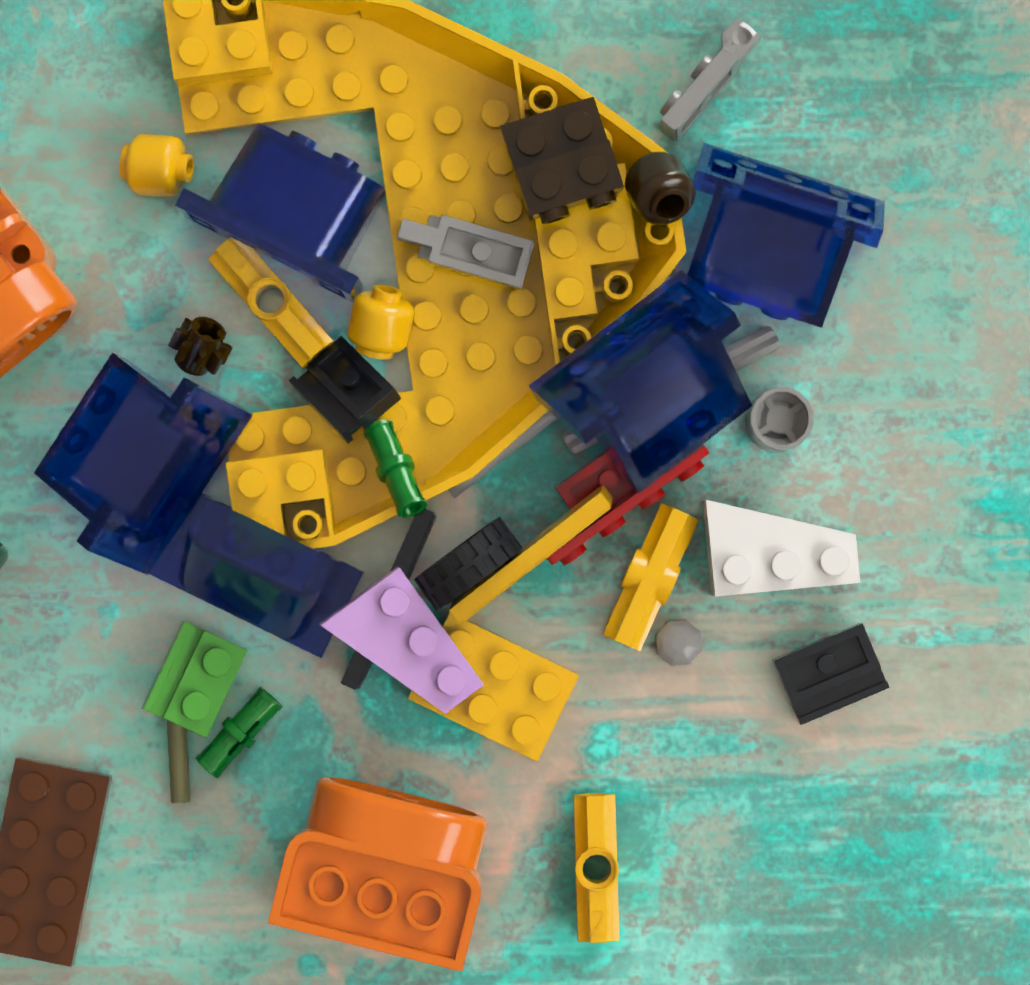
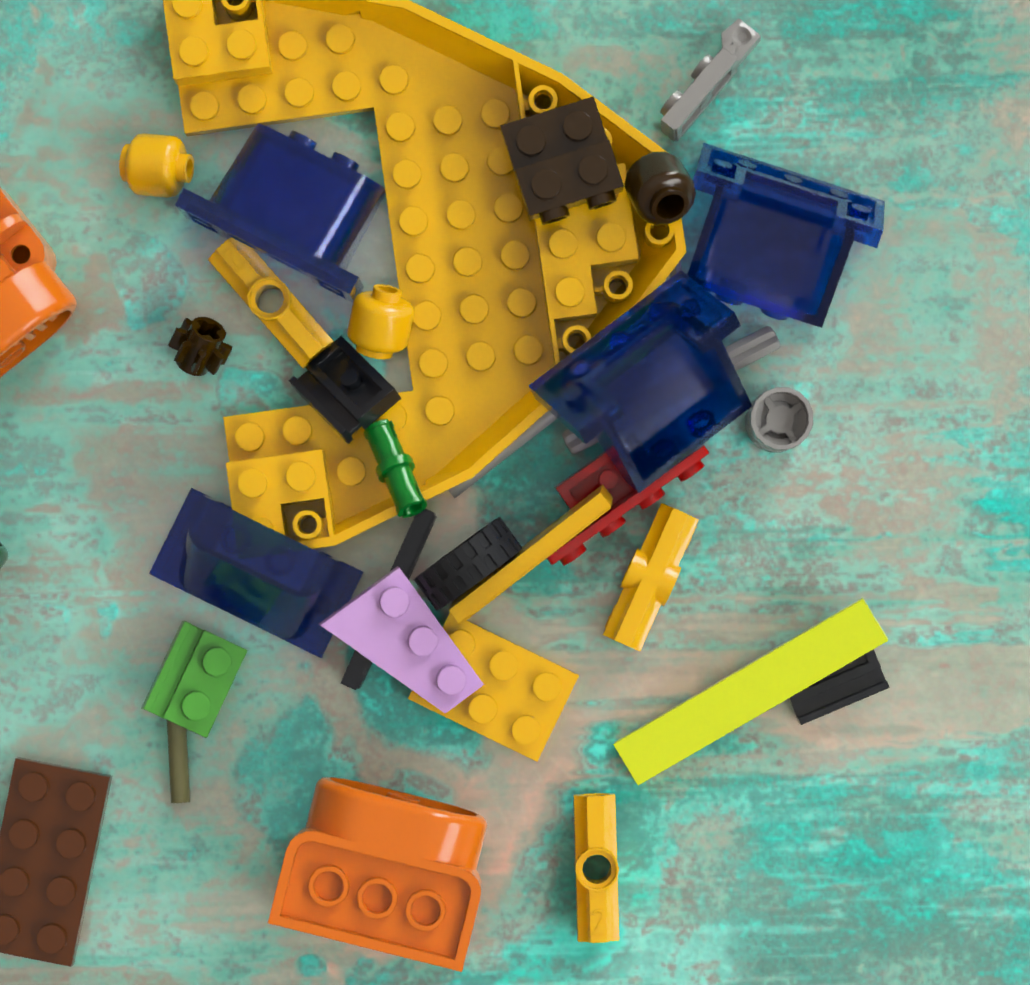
(139, 459): clear blue windscreen -> none
(238, 732): green pin -> none
(470, 249): light grey hinge -> none
(678, 642): light grey tile -> none
(750, 691): none -> neon yellow tile
(773, 553): white wedge -> none

